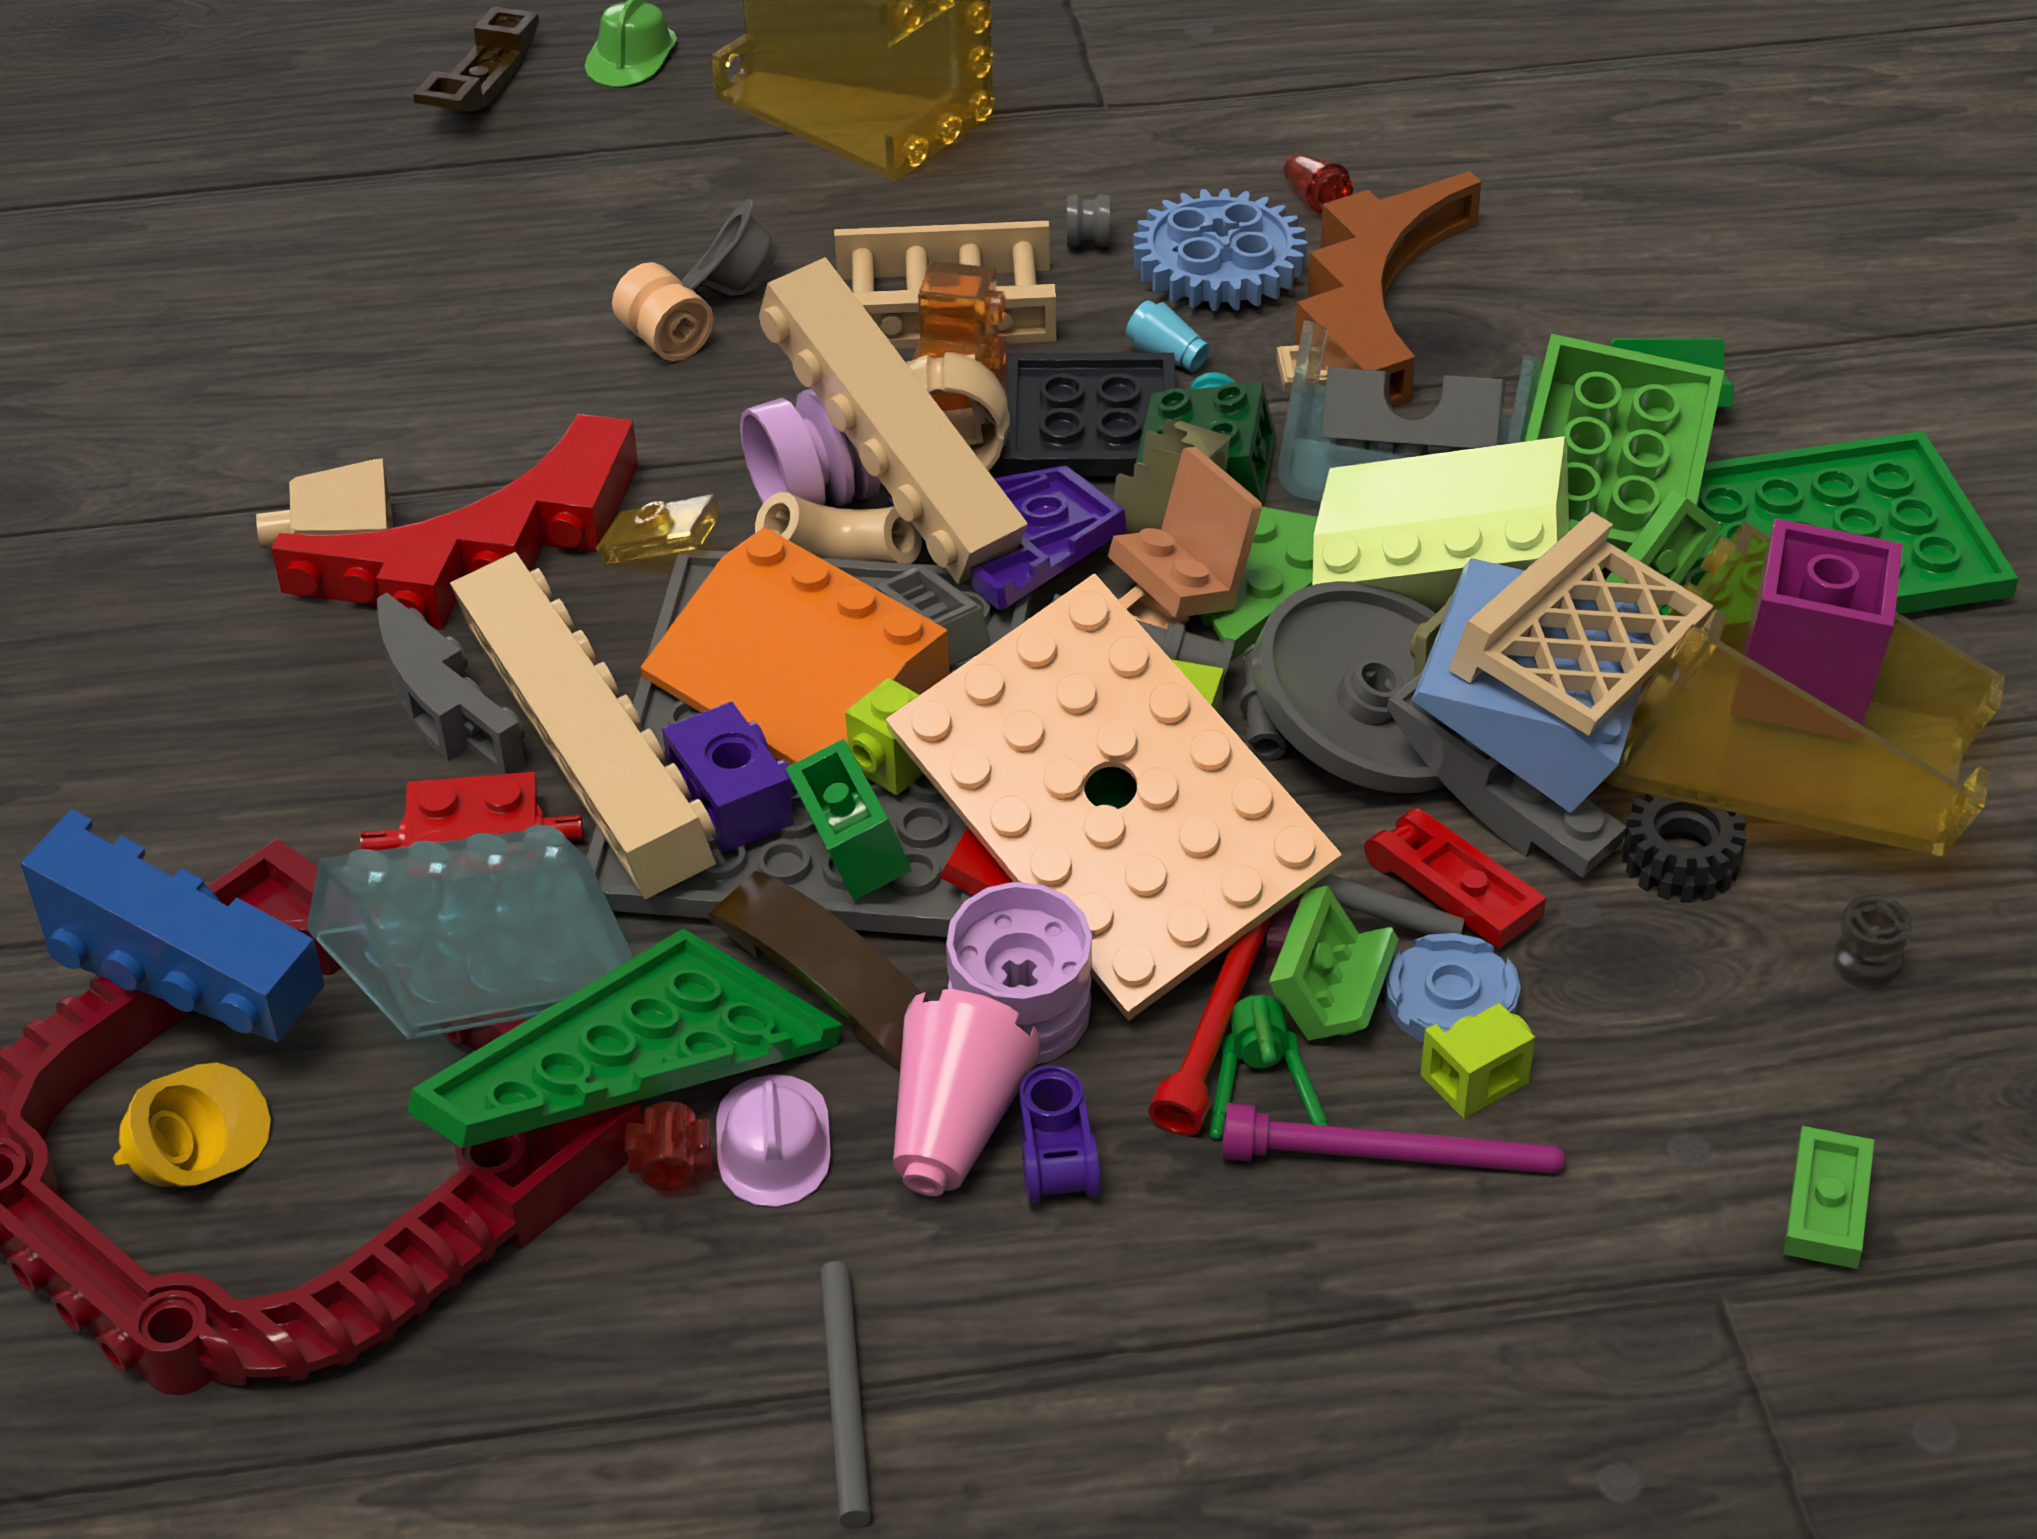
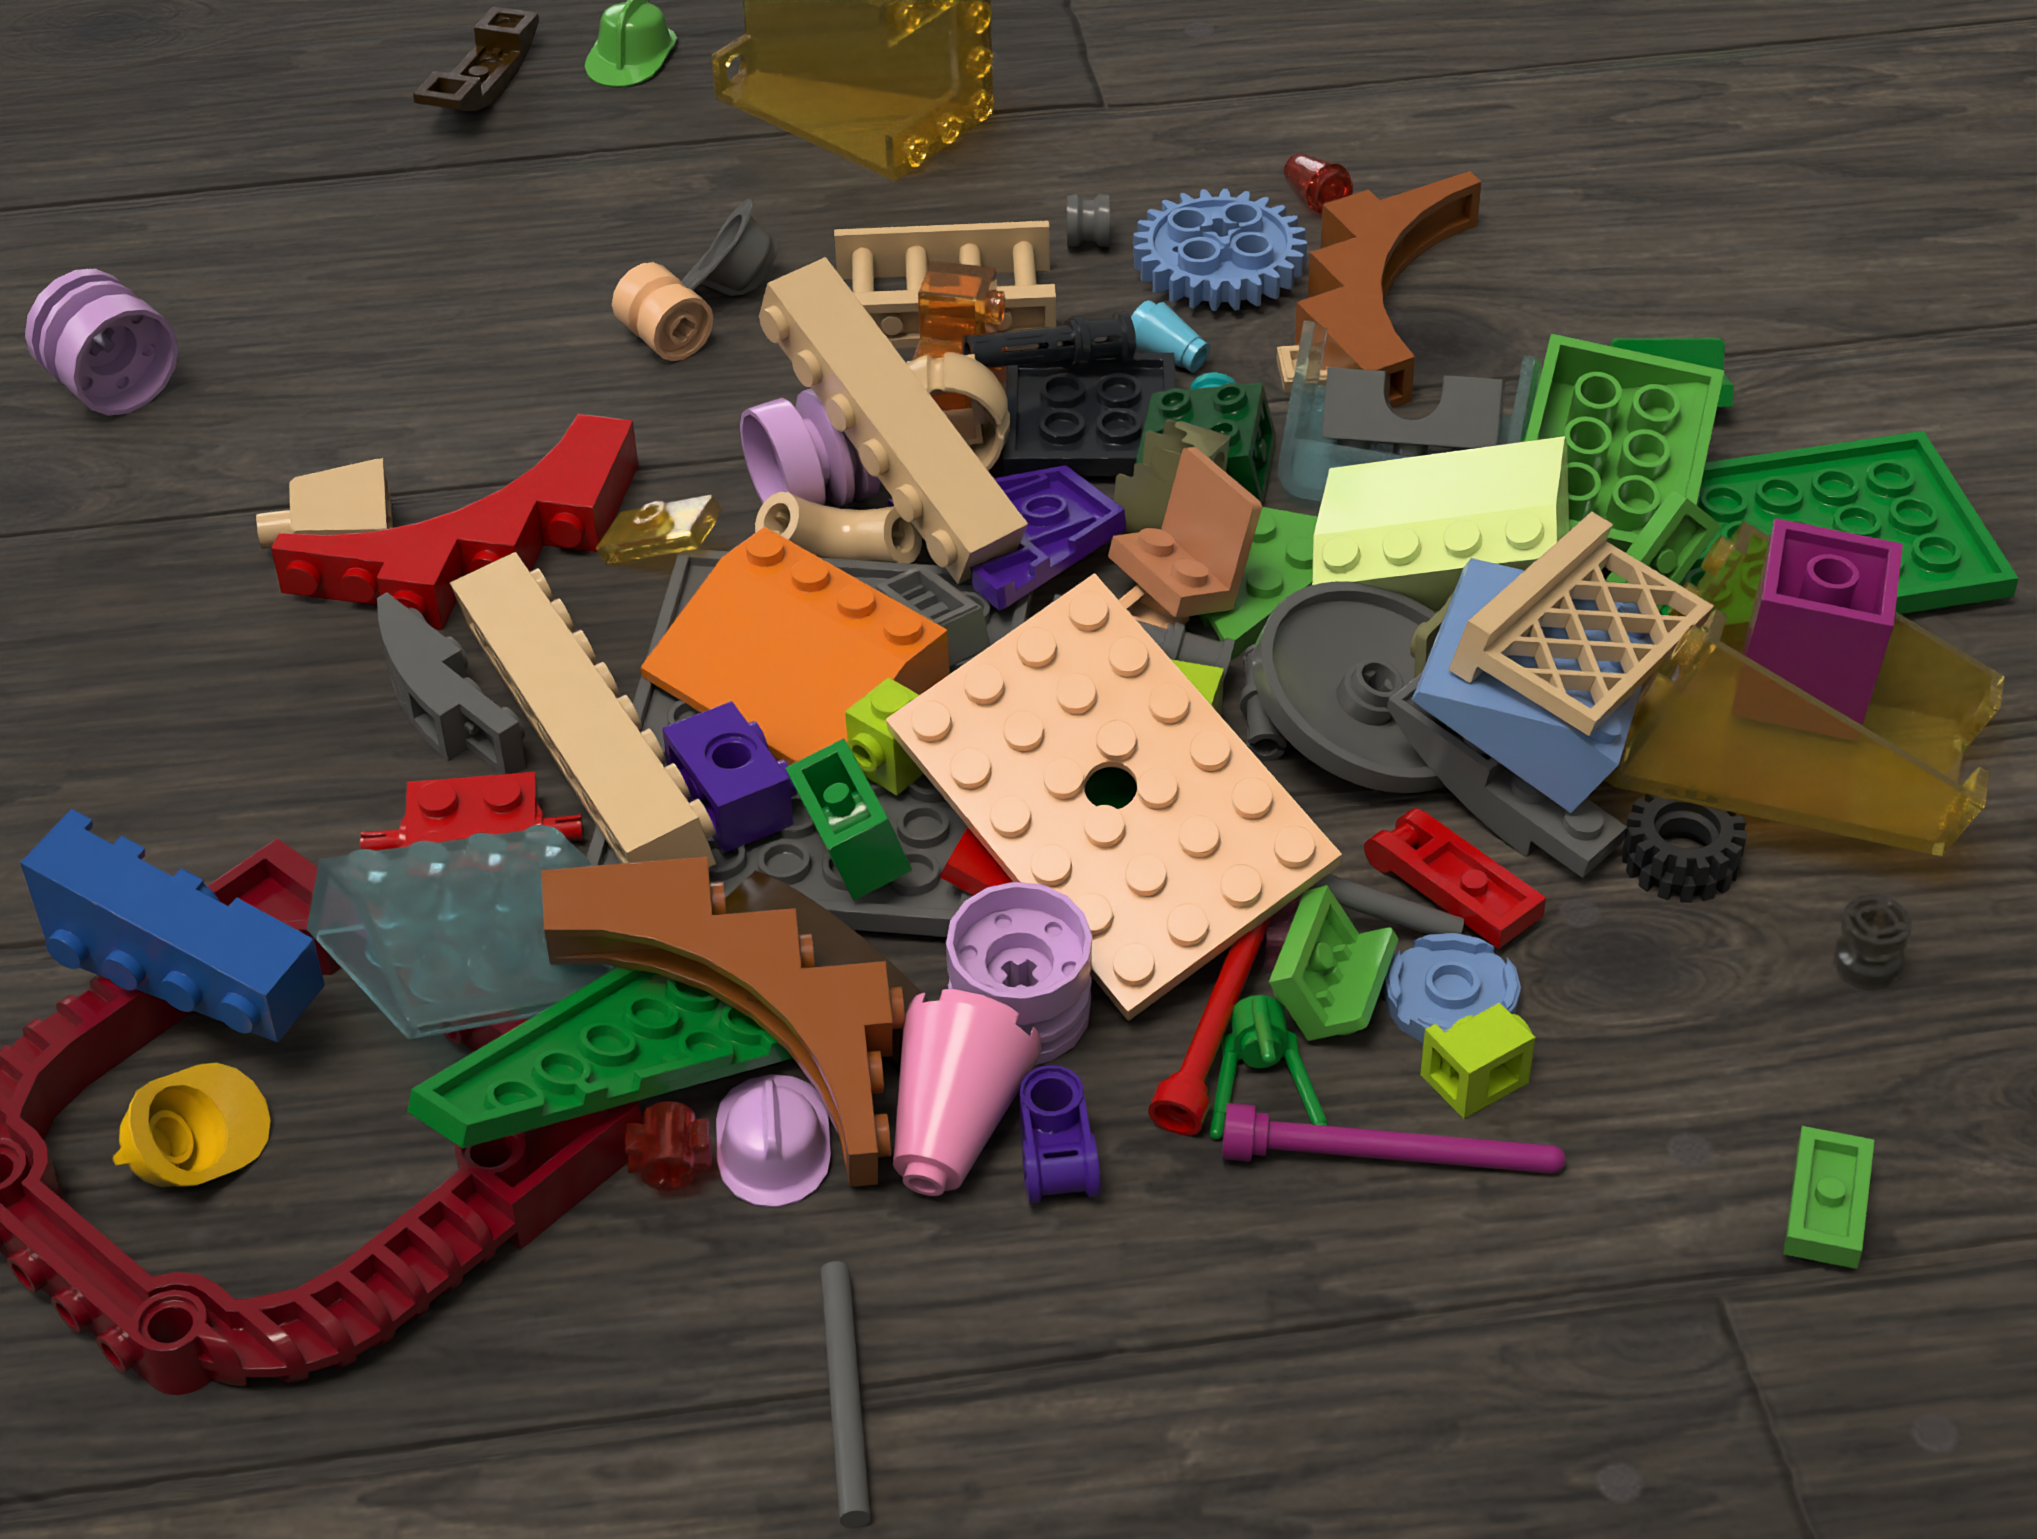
(101, 341): none -> lavender wheel
(676, 925): none -> dark orange arch
(1076, 339): none -> black pin

